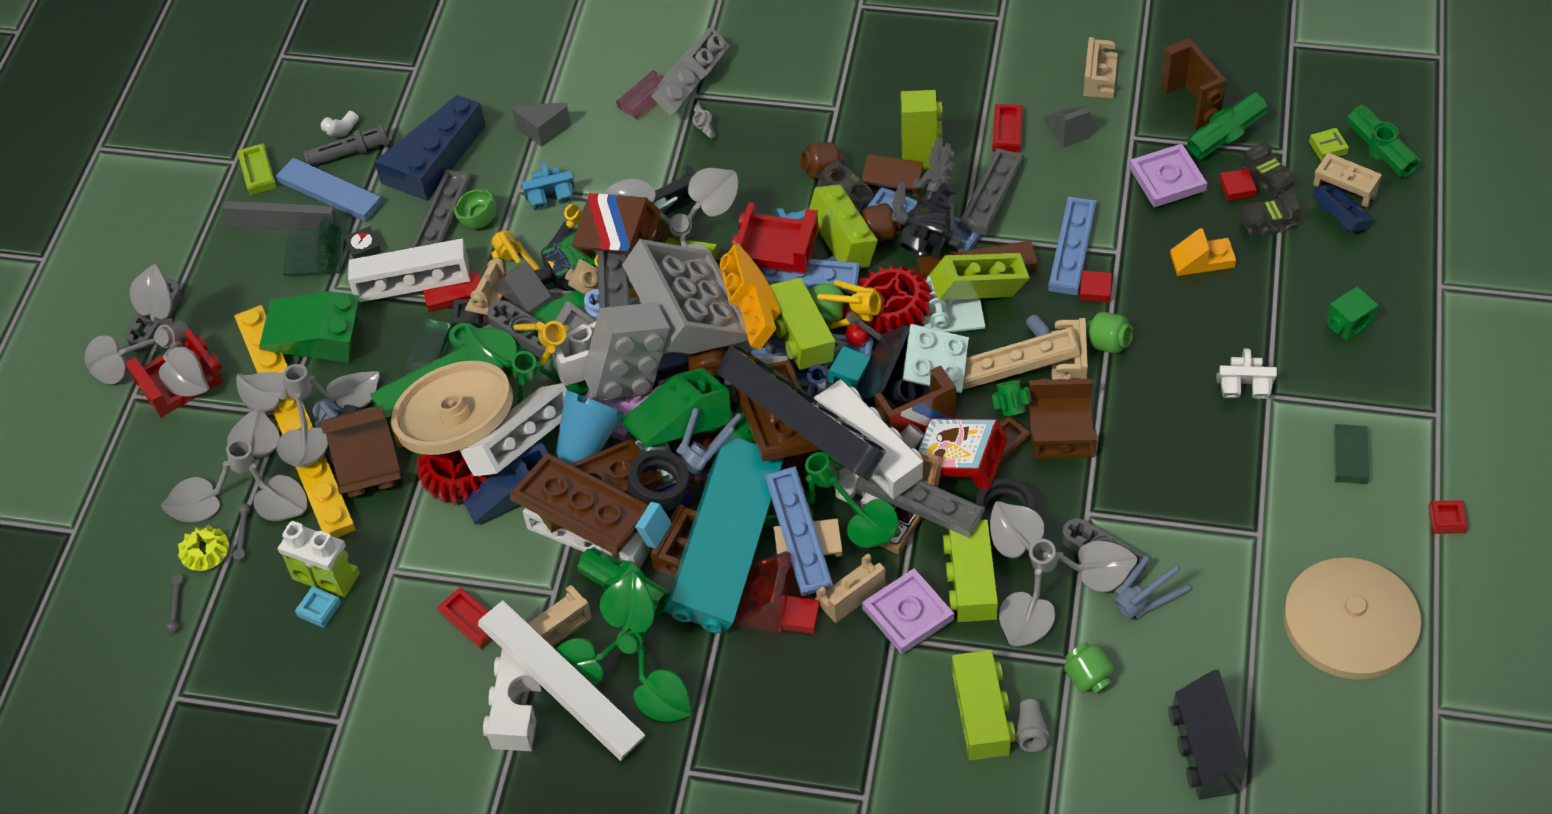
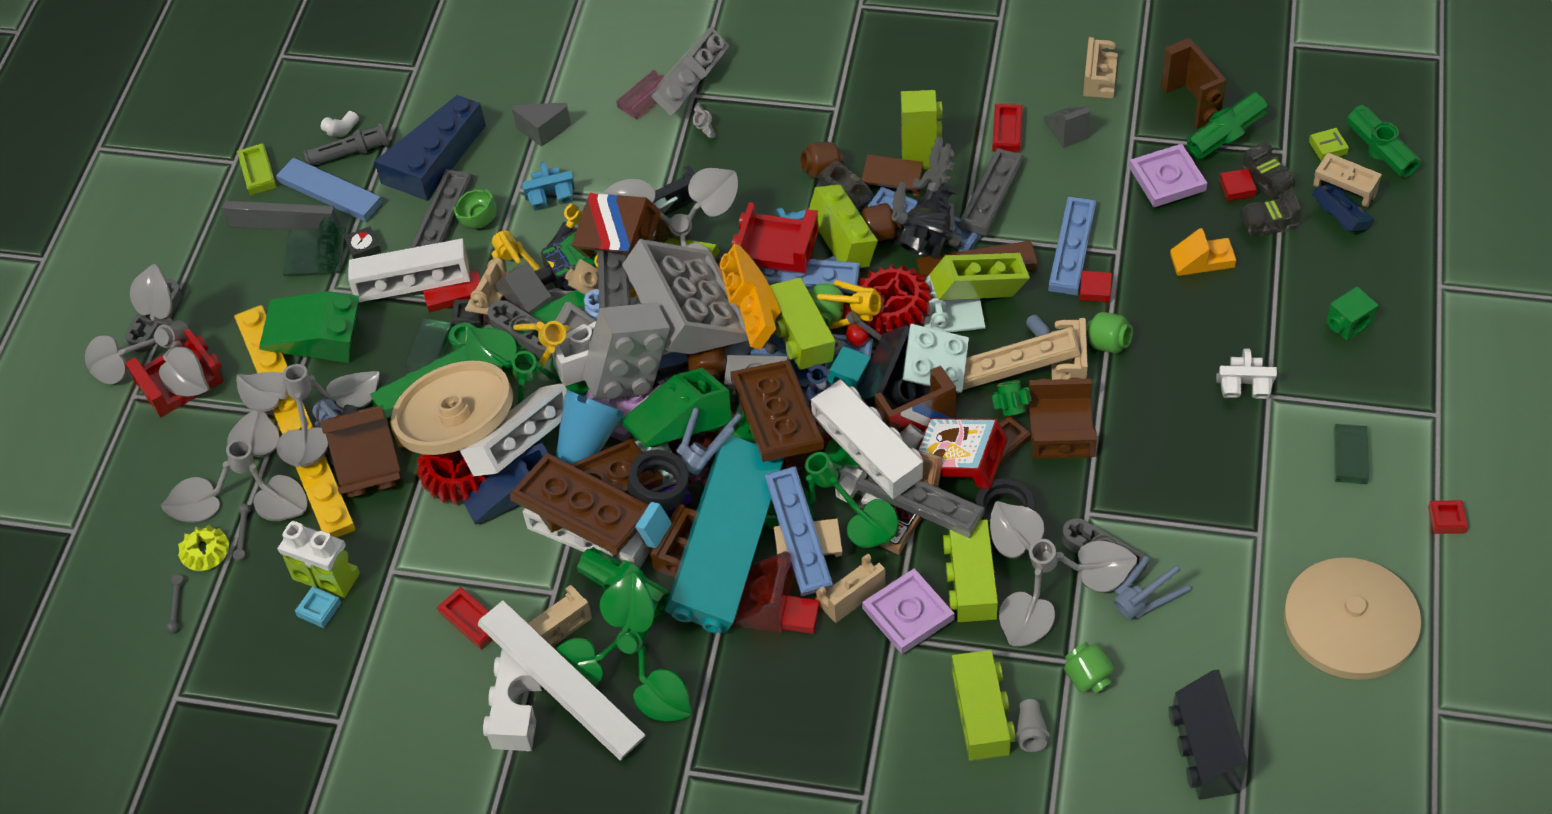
(801, 412): black beam -> none

